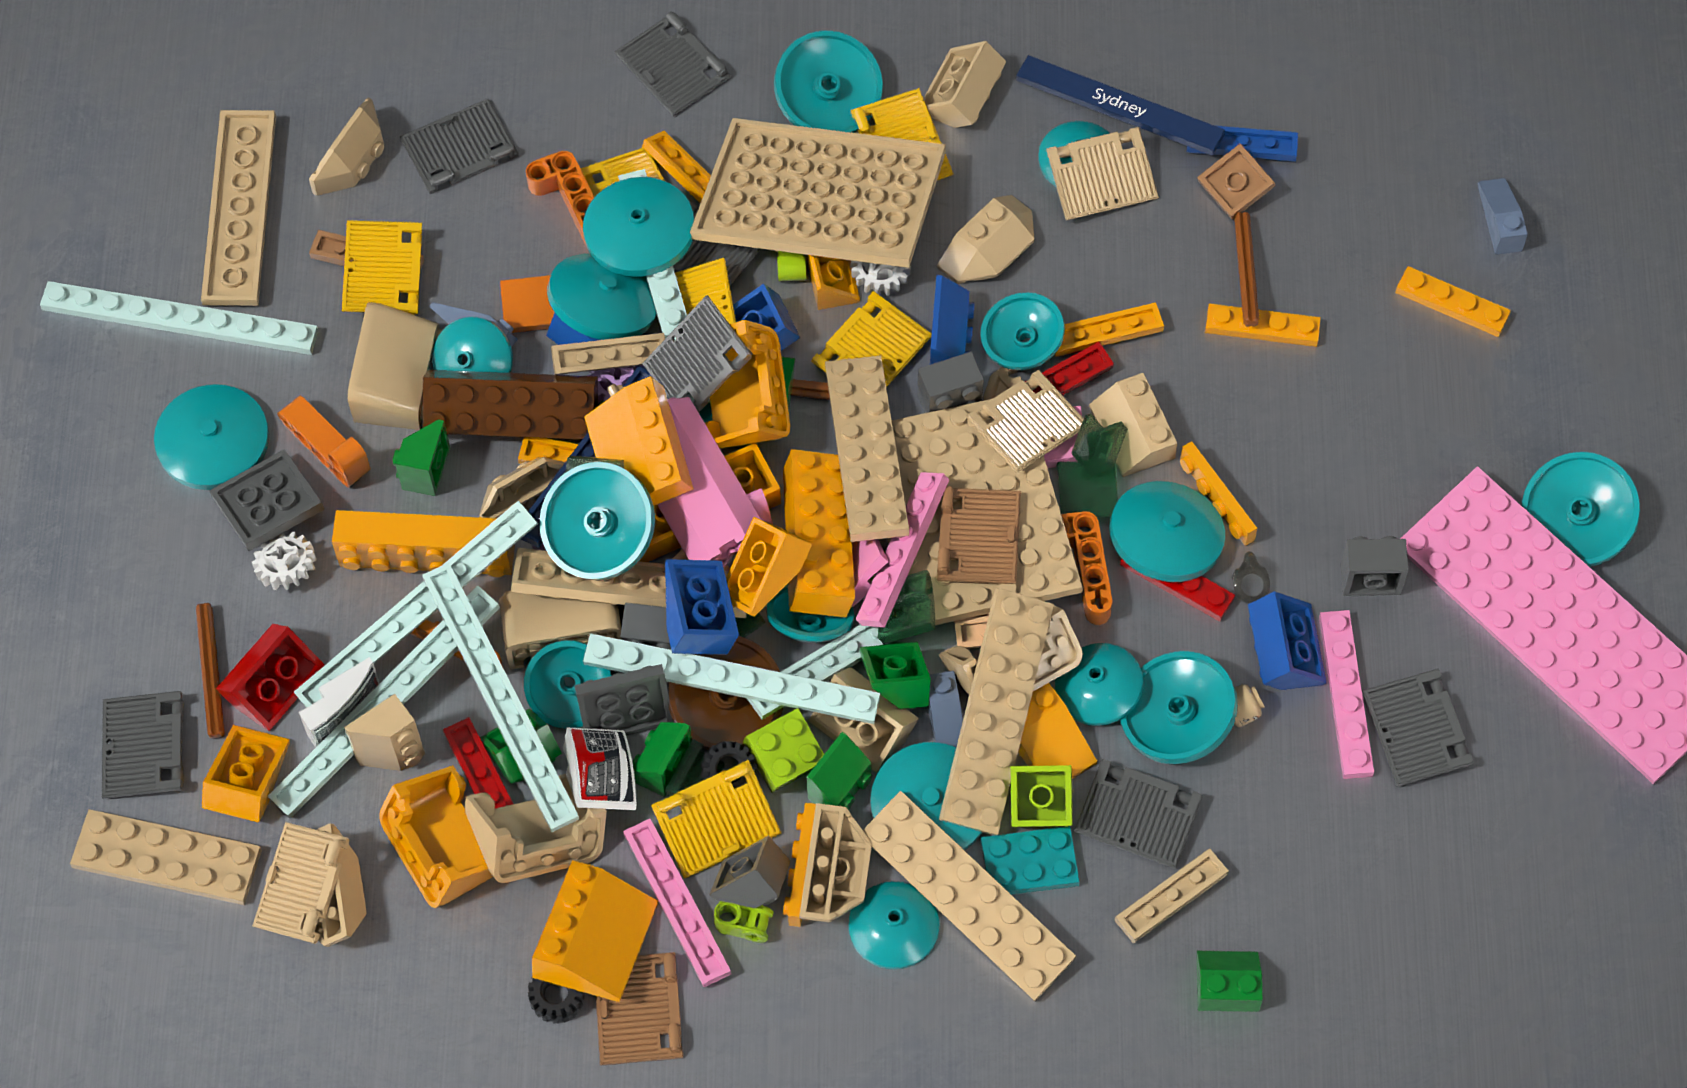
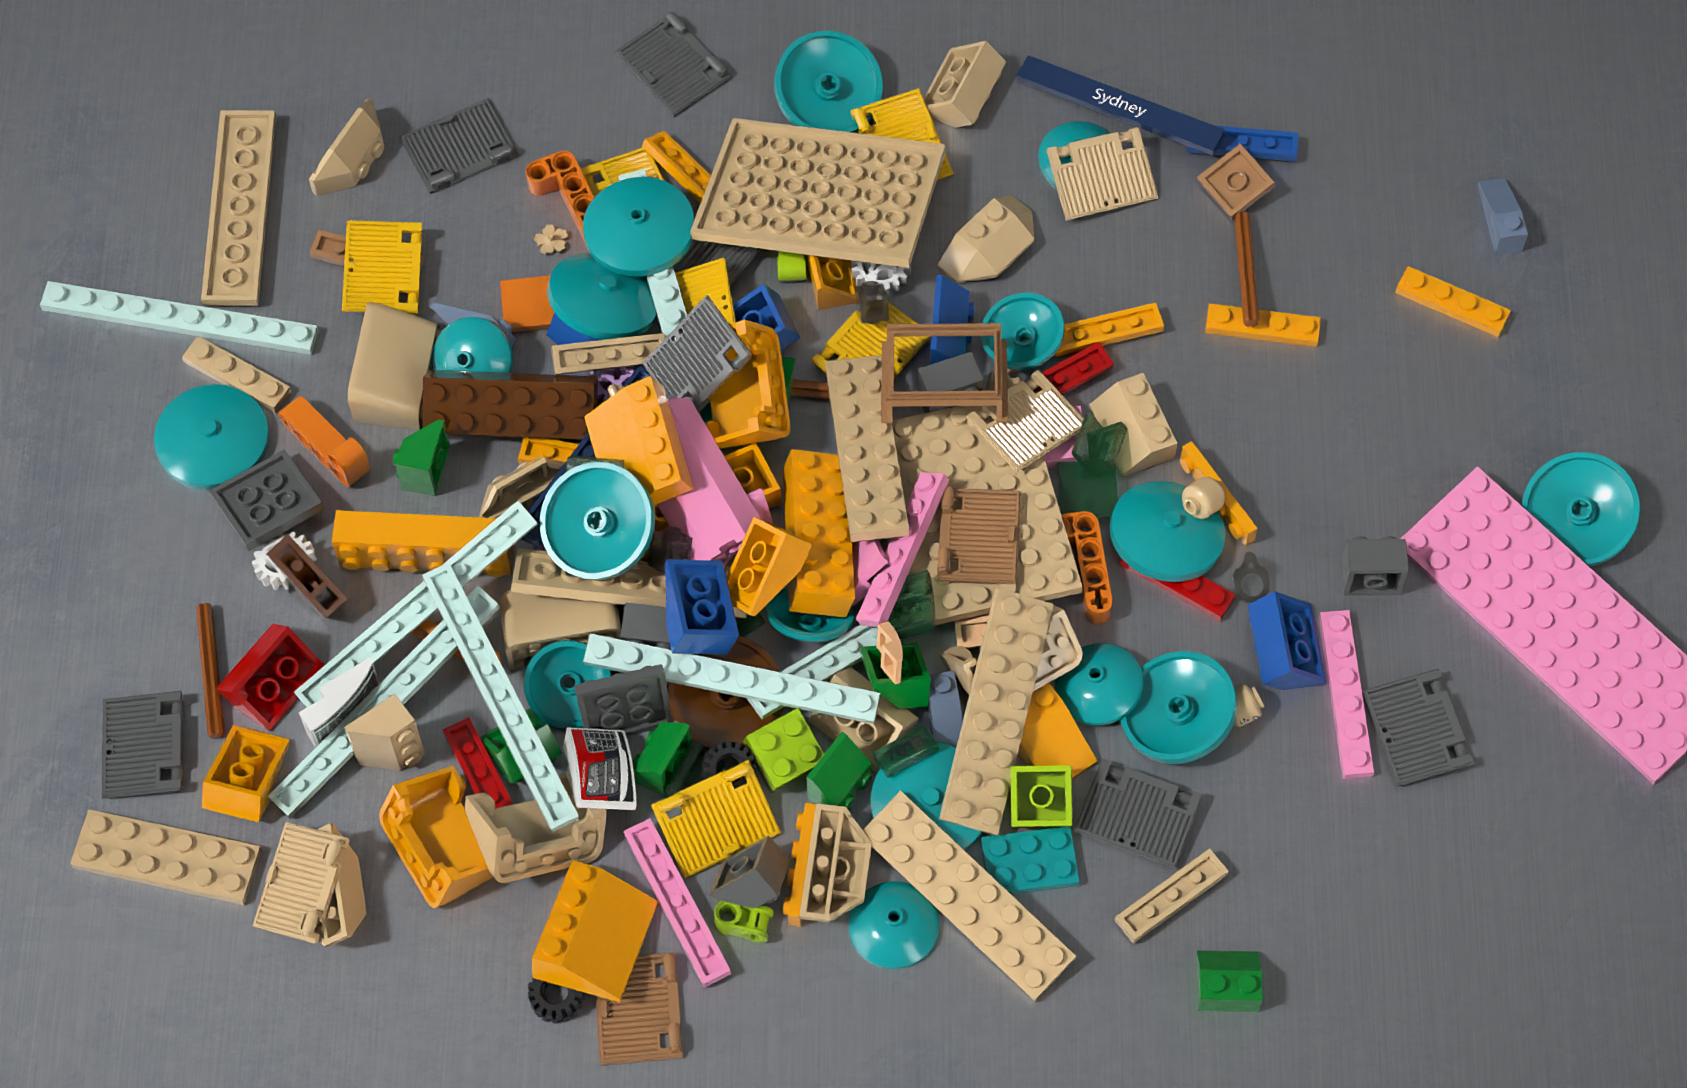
(236, 373): none -> tan plate
(306, 577): none -> reddish brown slope
(551, 240): none -> tan plant
(668, 545): none -> clear smoke brick
(871, 302): none -> clear smoke brick
(891, 649): none -> light nougat slope
(905, 751): none -> clear green tile
(944, 398): none -> medium nougat piece
(1204, 496): none -> tan head

